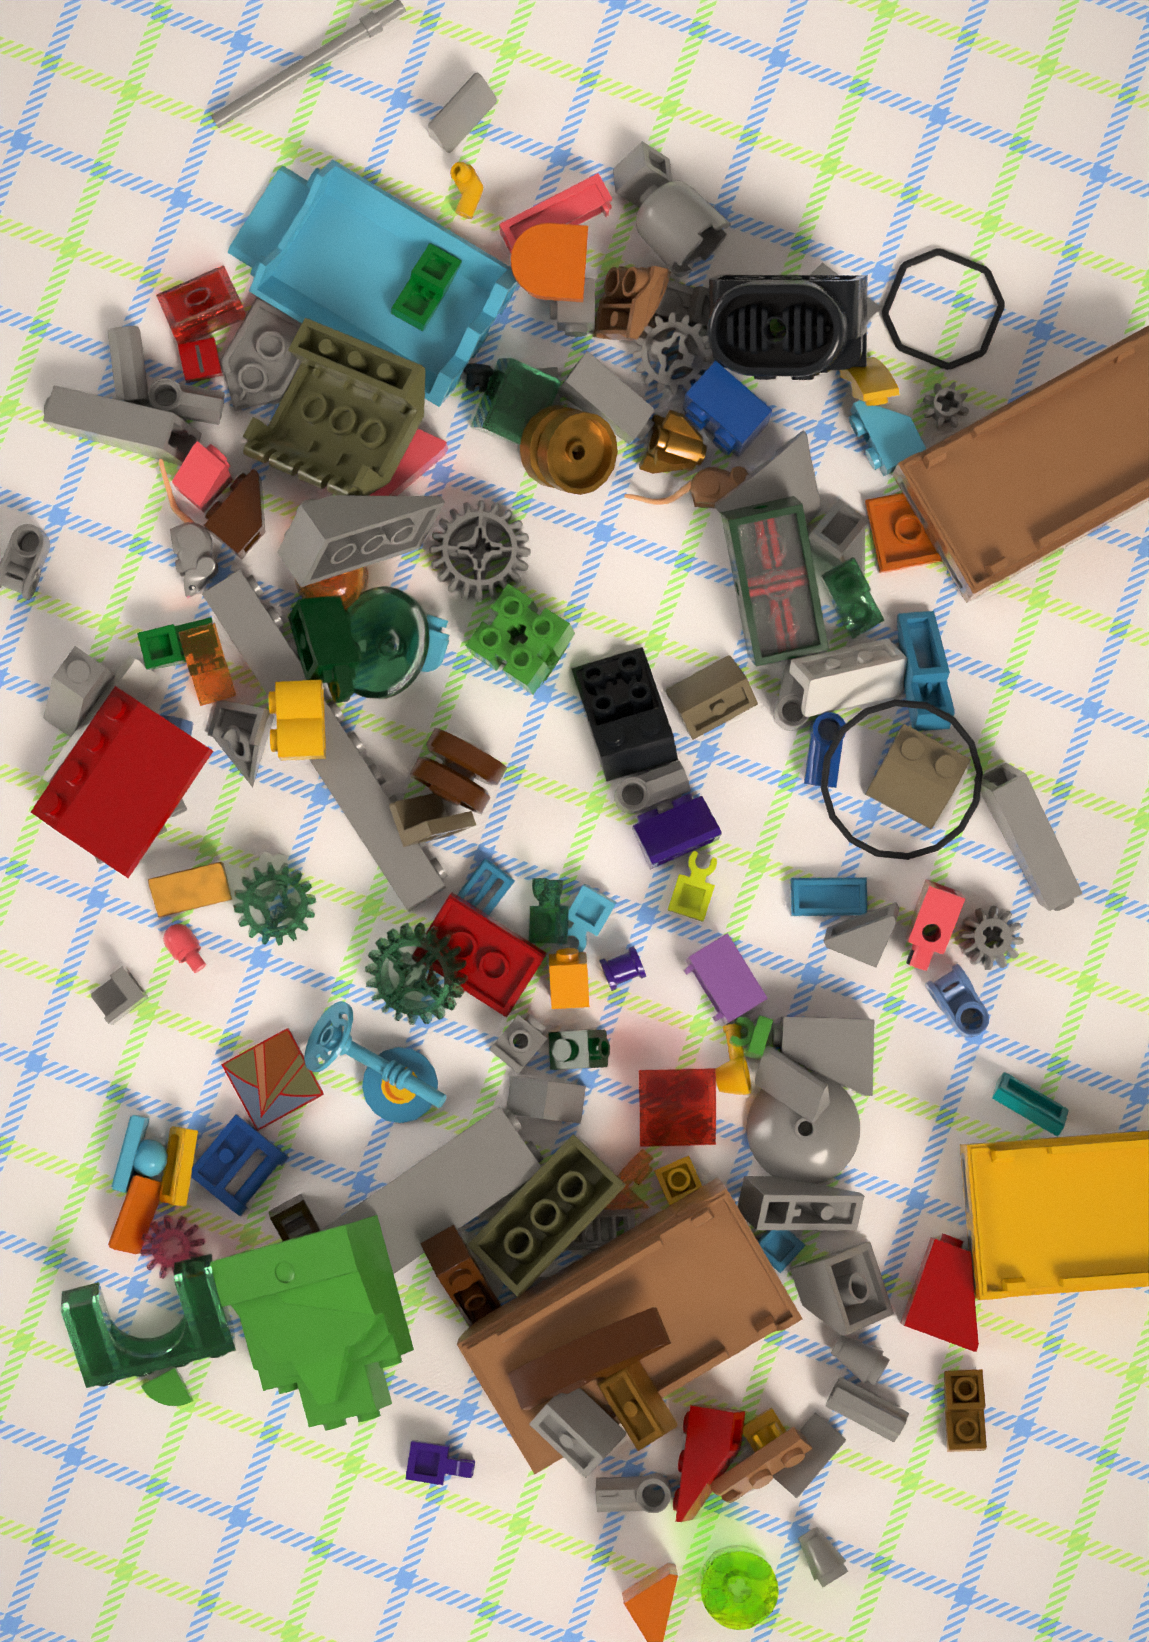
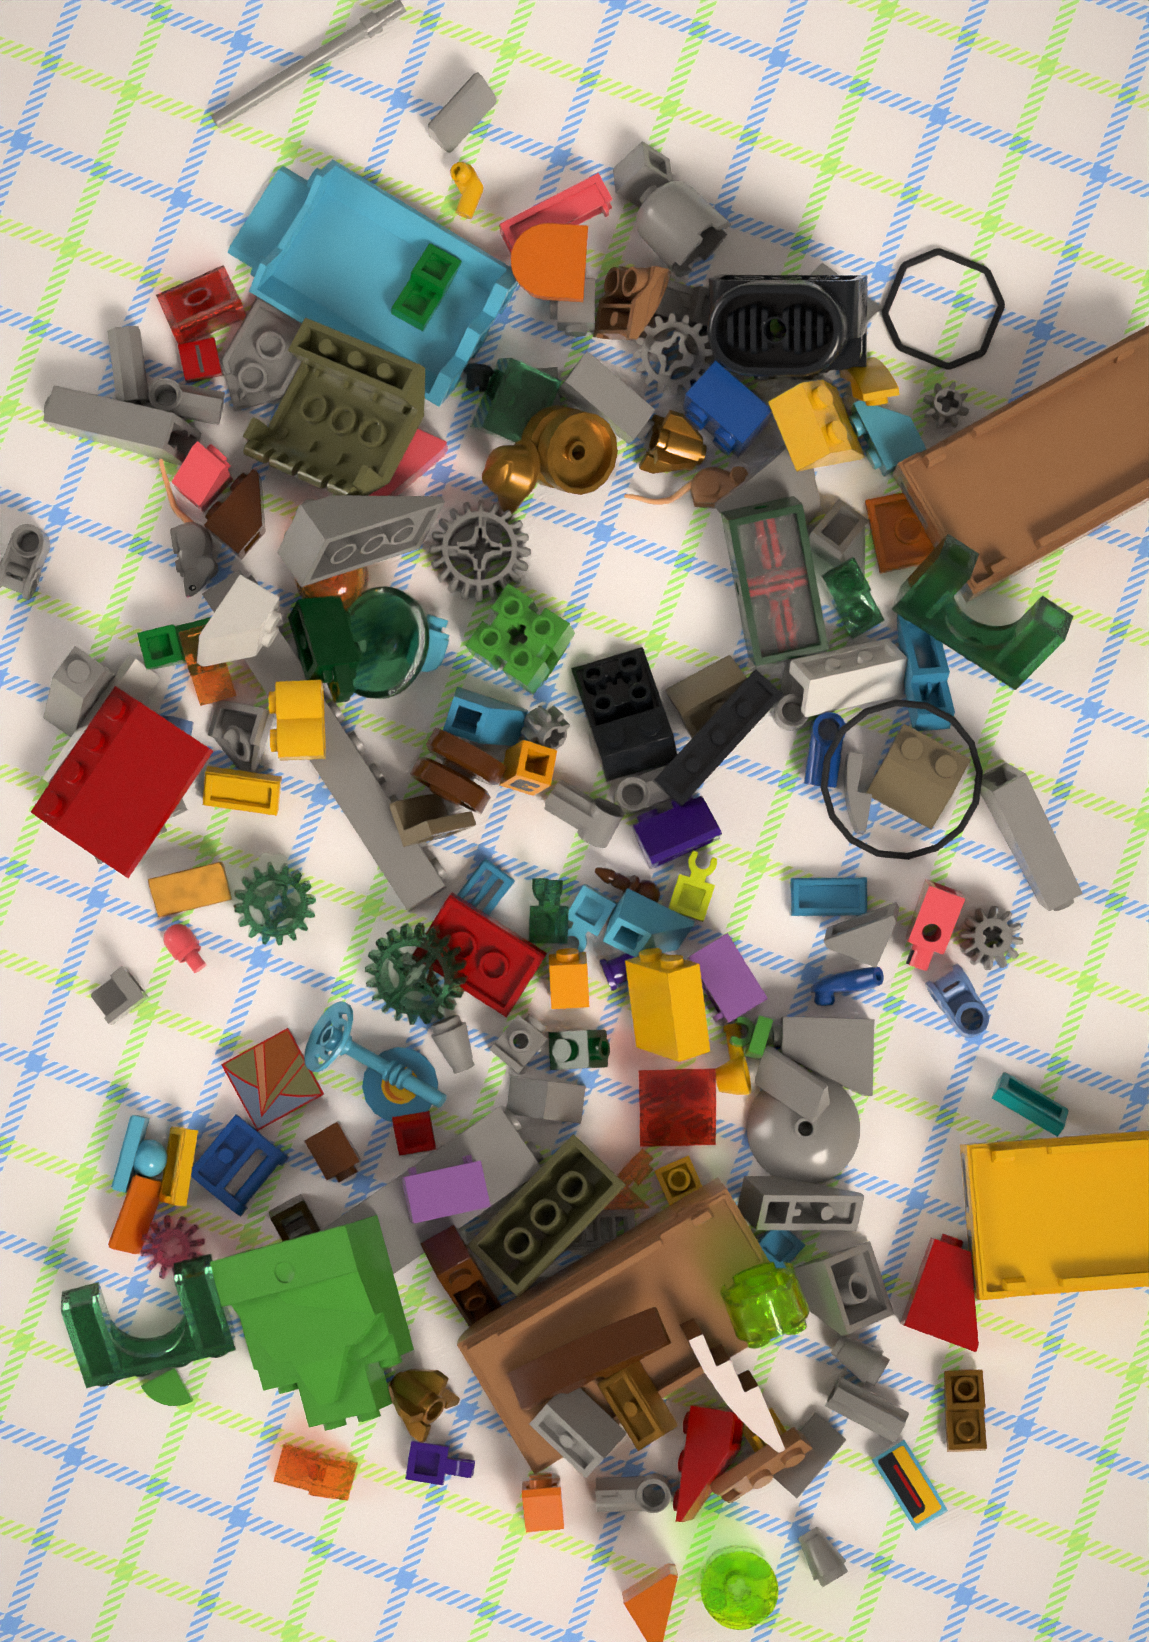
(240, 624): none -> white slope
(242, 790): none -> yellow tile
(315, 1472): none -> clear orange slope
(334, 1152): none -> reddish brown brick
(414, 1133): none -> red tile
(420, 1399): none -> pearl gold brick
(445, 1191): none -> medium lavender container
(453, 1042): none -> light grey cone
(484, 719): none -> dark azure slope
(512, 473): none -> pearl gold piece
(528, 767): none -> light orange brick
(542, 1503): none -> orange slope
(545, 727): none -> light grey gear
(592, 817): none -> light grey piece
(643, 887): none -> reddish brown bar
(645, 924): none -> medium azure slope
(667, 1005): none -> yellow brick
(718, 737): none -> black plate
(737, 1391): none -> slope
(765, 1303): none -> clear neon green brick
(815, 426): none -> yellow slope
(846, 982): none -> blue arm
(856, 802): none -> light grey slope
(910, 1485): none -> slope
(1003, 651): none -> clear green arch

